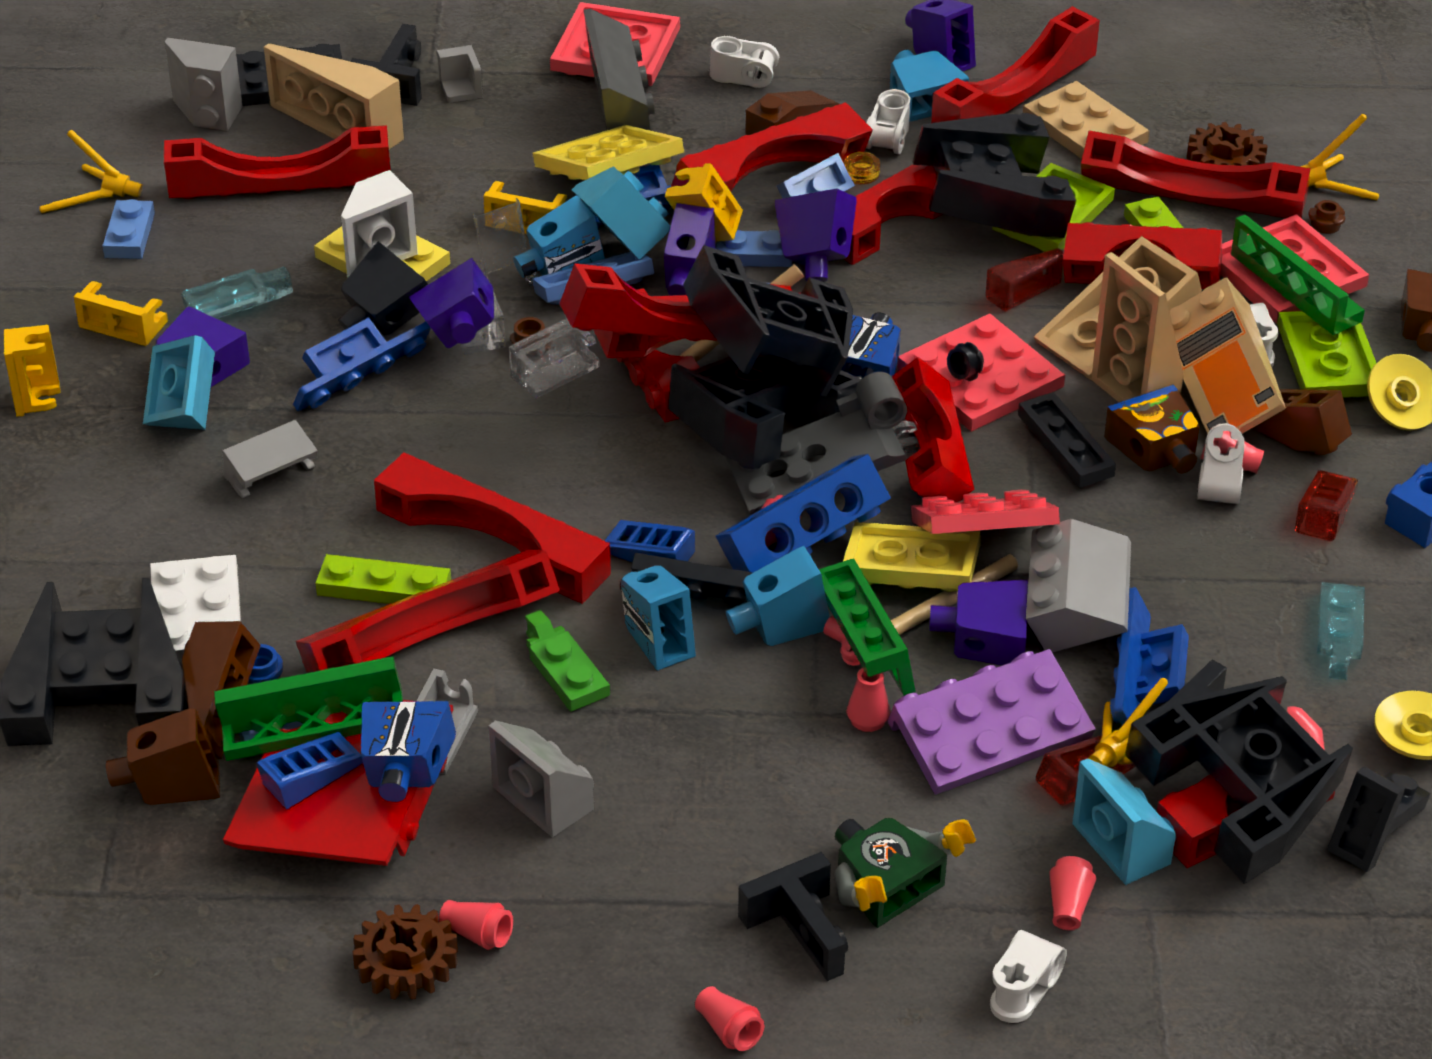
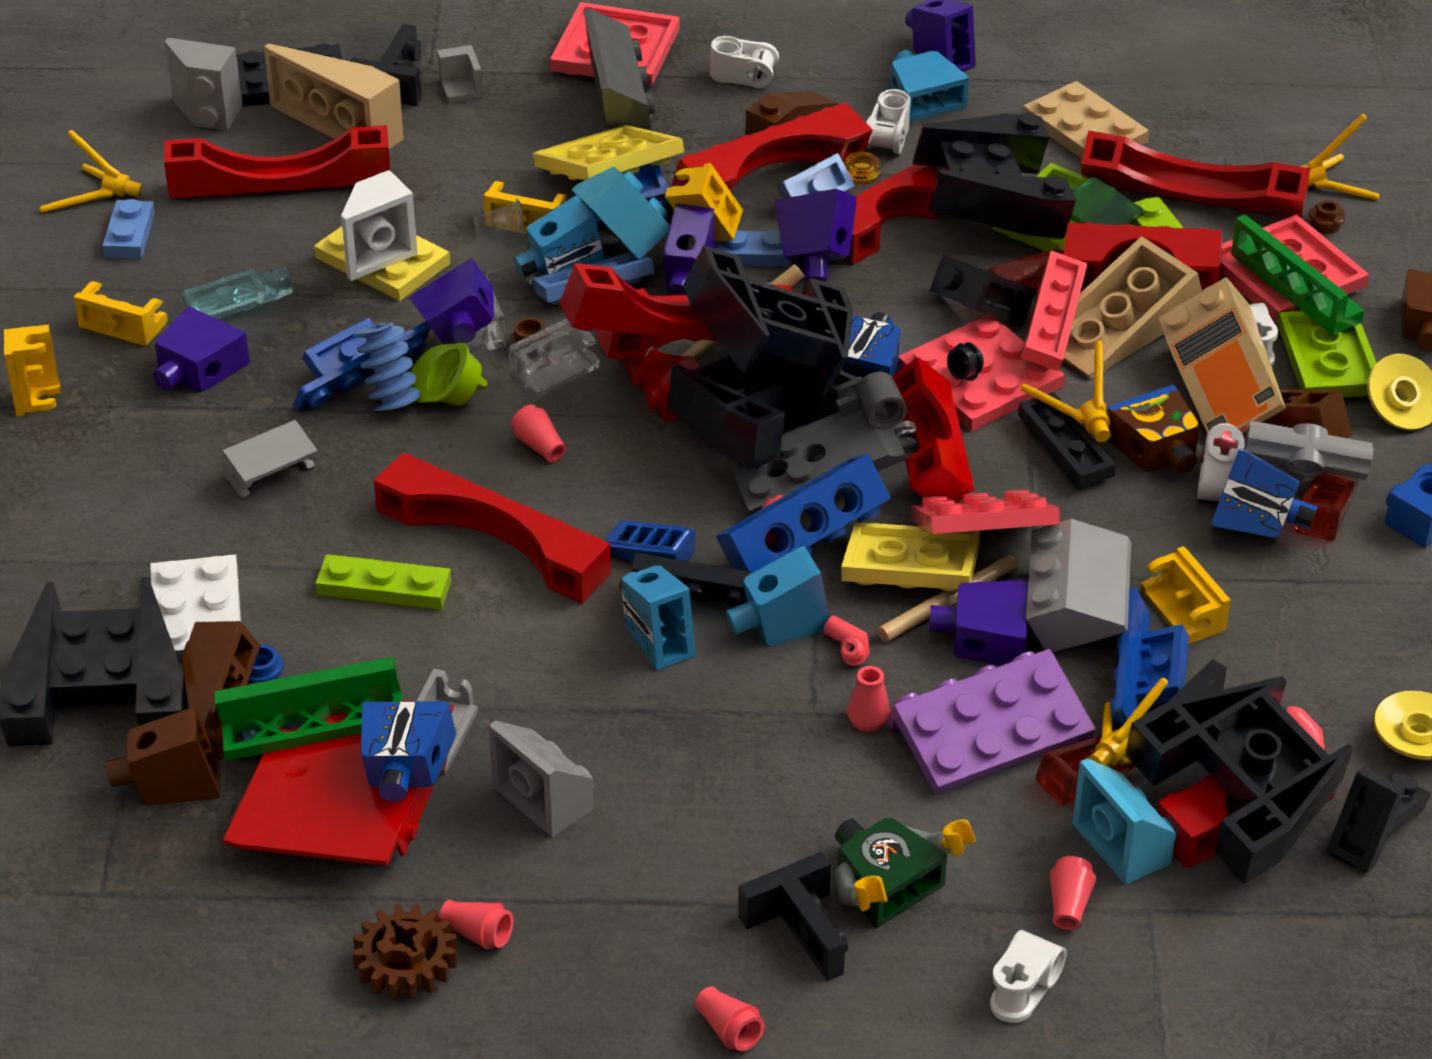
(179, 384): medium azure slope -> none
(297, 774): blue slope -> none
(381, 291): black torso -> none
(388, 365): none -> medium blue piece
(430, 612): red arch -> none
(448, 375): none -> lime piece
(536, 430): none -> coral cone
(564, 663): bright green hinge -> none
(866, 624): green fence -> none
(982, 290): none -> black bracket
(1054, 311): none -> coral plate
(1060, 48): red arch -> none
(1092, 412): none -> yellow plant
(1103, 205): none -> clear green piece
(1133, 335): tan slope -> none
(1186, 595): none -> yellow hinge
(1226, 146): reddish brown gear -> none
(1260, 499): none -> blue torso
(1309, 450): none -> light grey piece
(1340, 626): clear light blue hinge -> none

